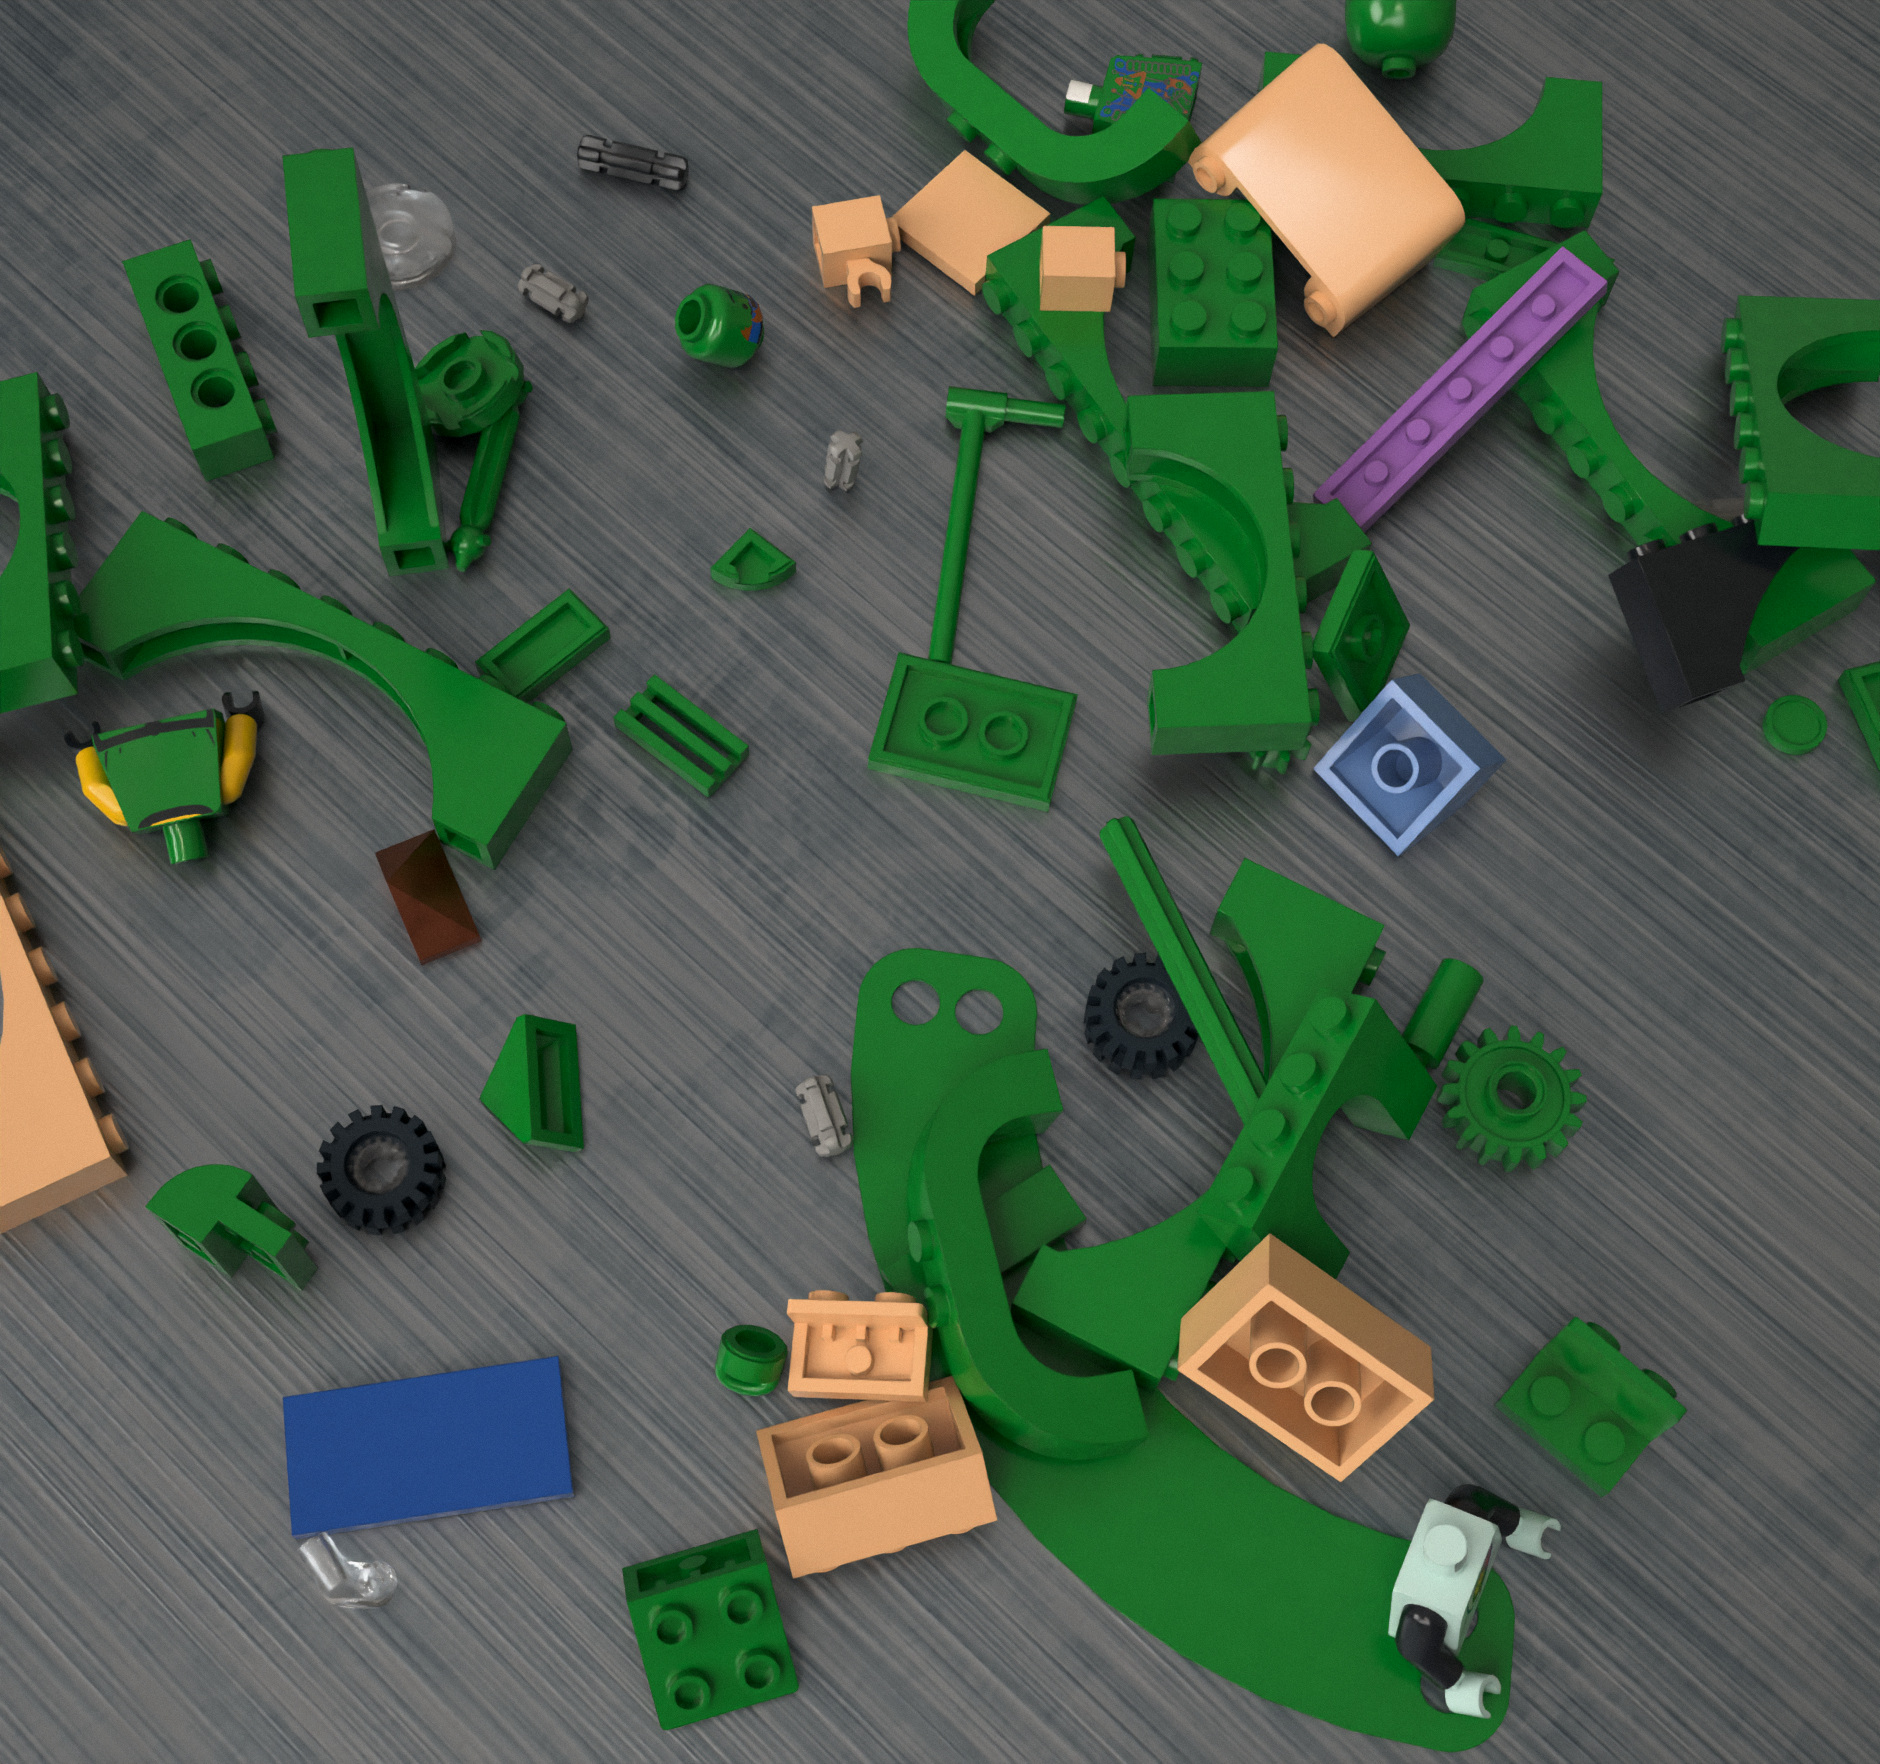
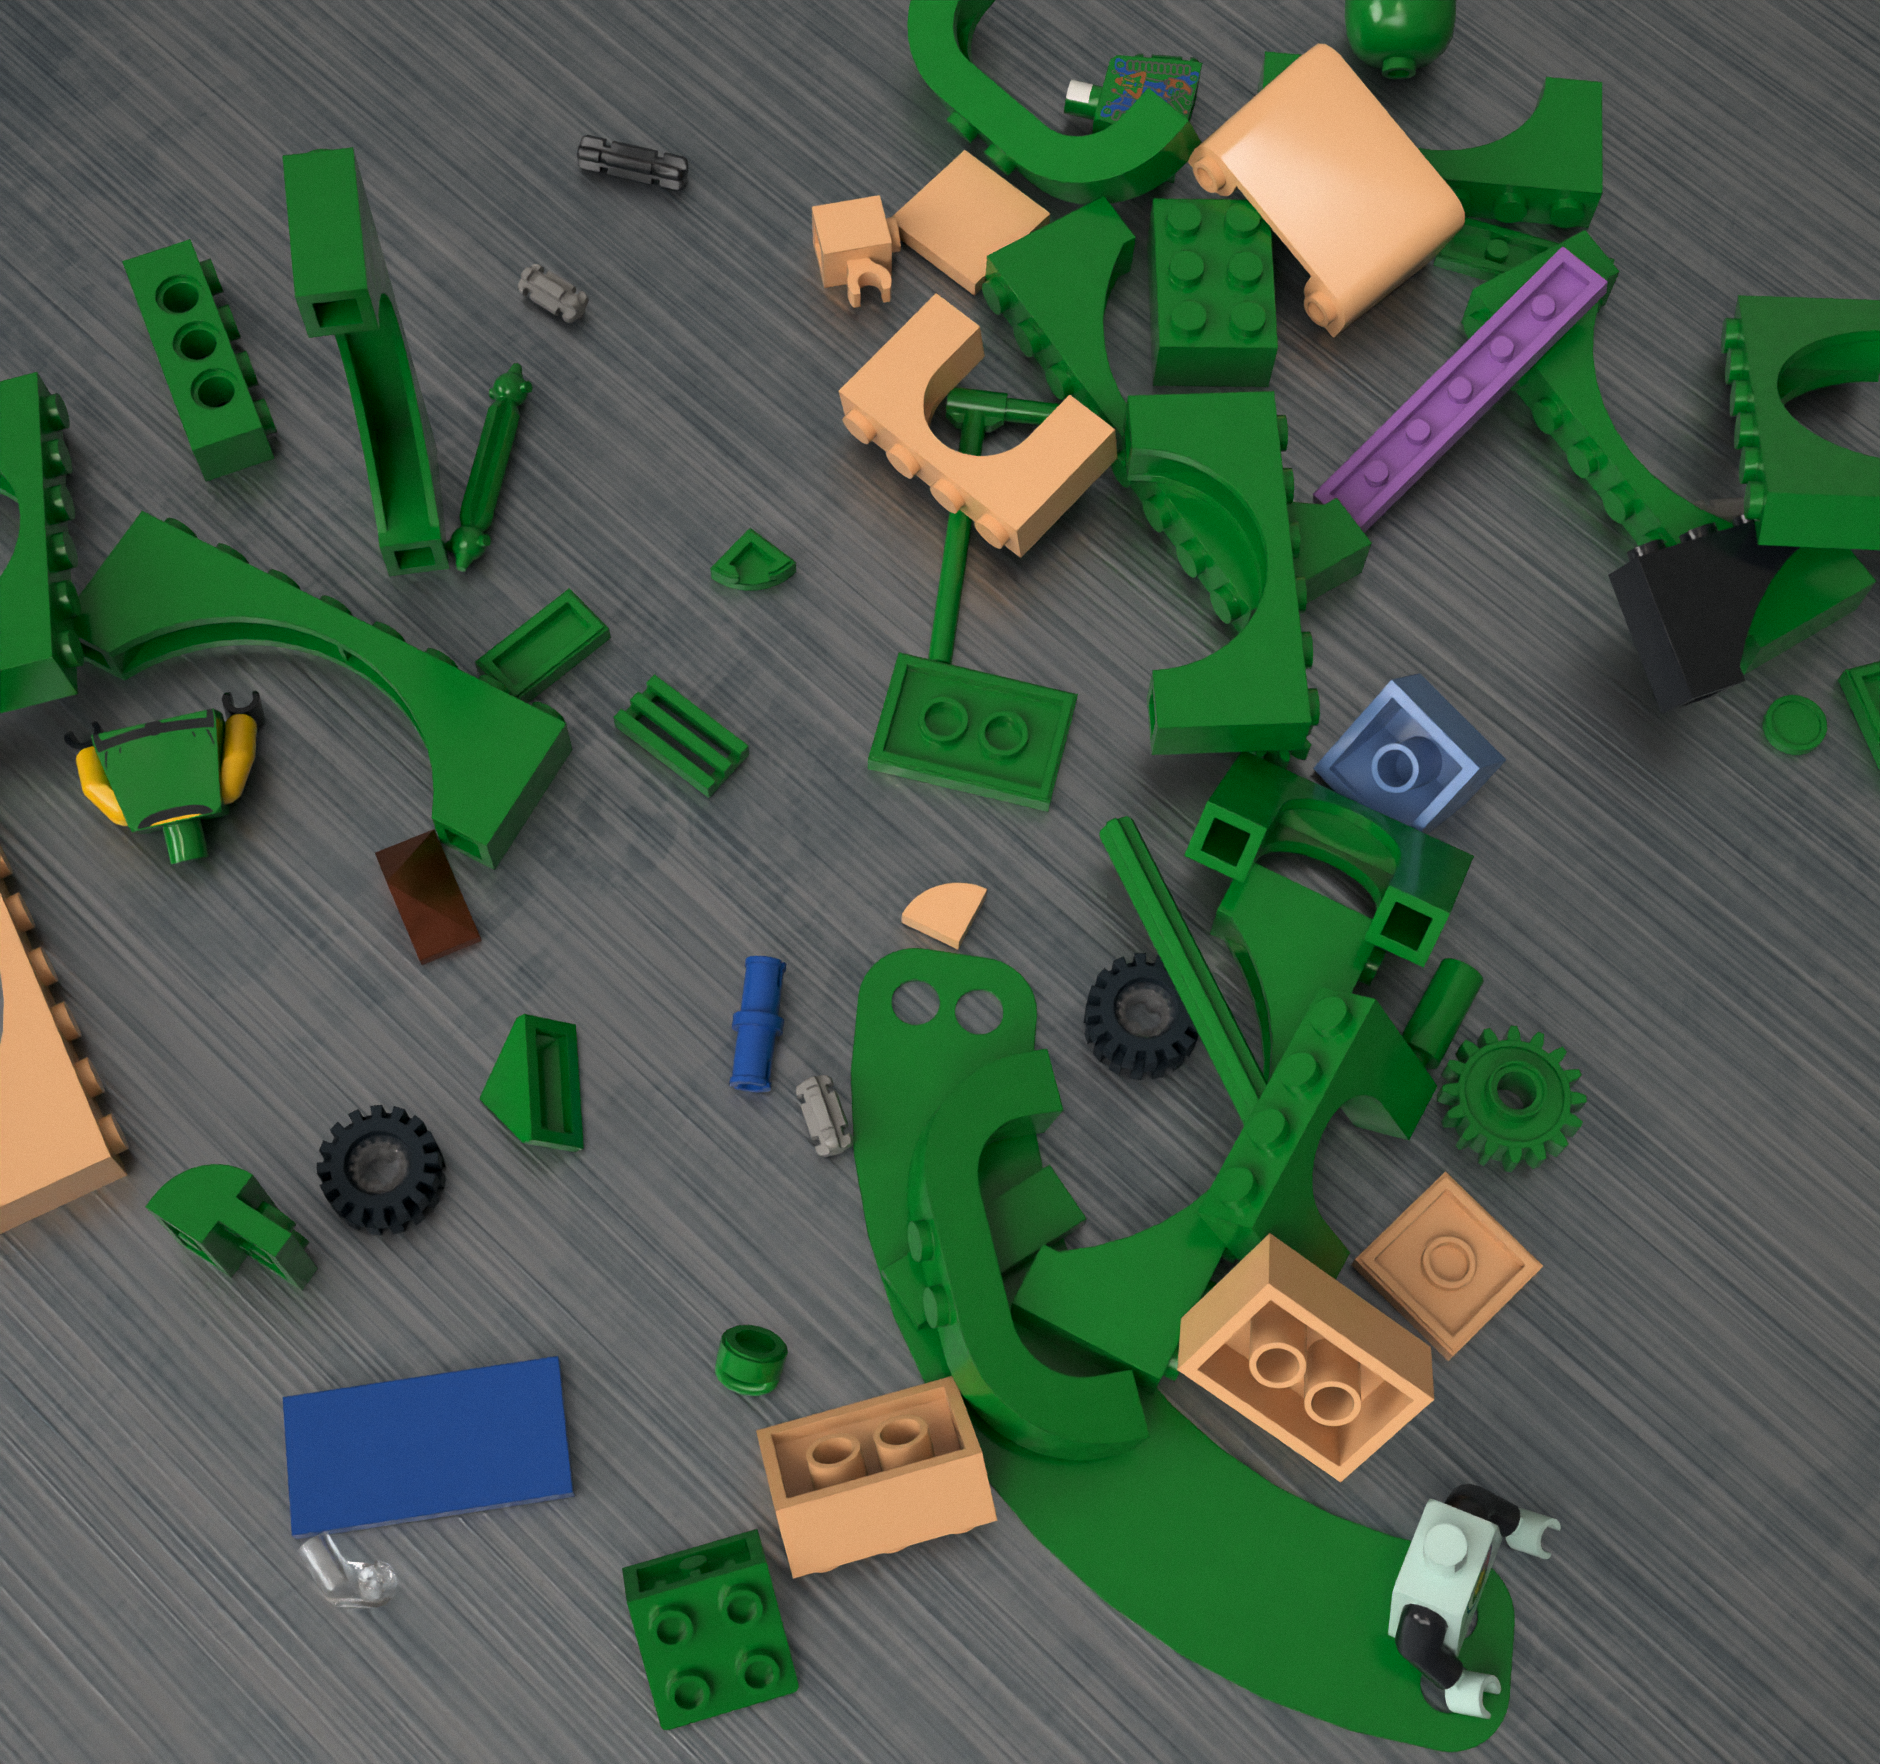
(412, 233): clear tile -> none
(469, 382): green tile -> none
(719, 325): green head -> none
(758, 1024): none -> blue pin
(842, 460): light grey piece -> none
(860, 1347): light nougat bracket -> none
(945, 911): none -> light nougat tile
(1006, 494): none -> light nougat arch
(1079, 268): light nougat brick -> none
(1275, 810): none -> green arch
(1360, 634): green tile -> none
(1447, 1266): none -> light nougat tile
(1590, 1404): green bracket -> none

